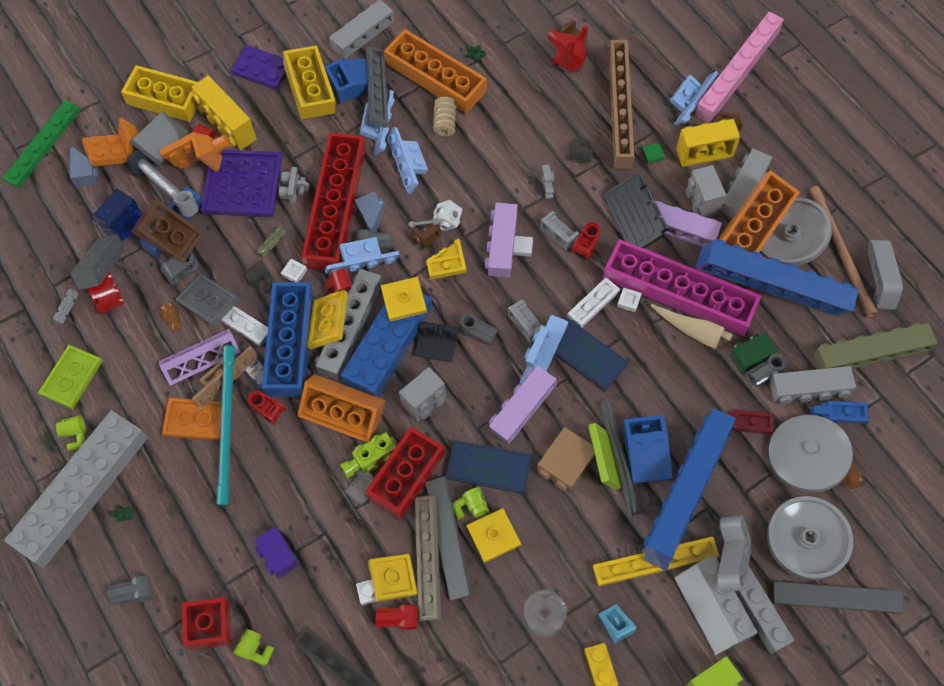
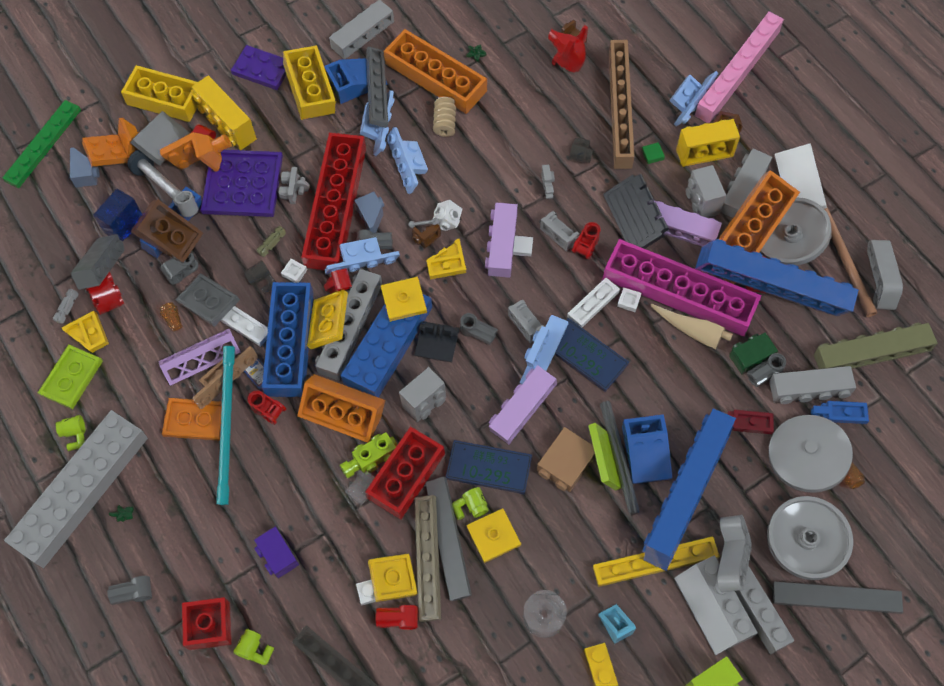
(88, 332): none -> yellow wing
(800, 170): none -> white tile

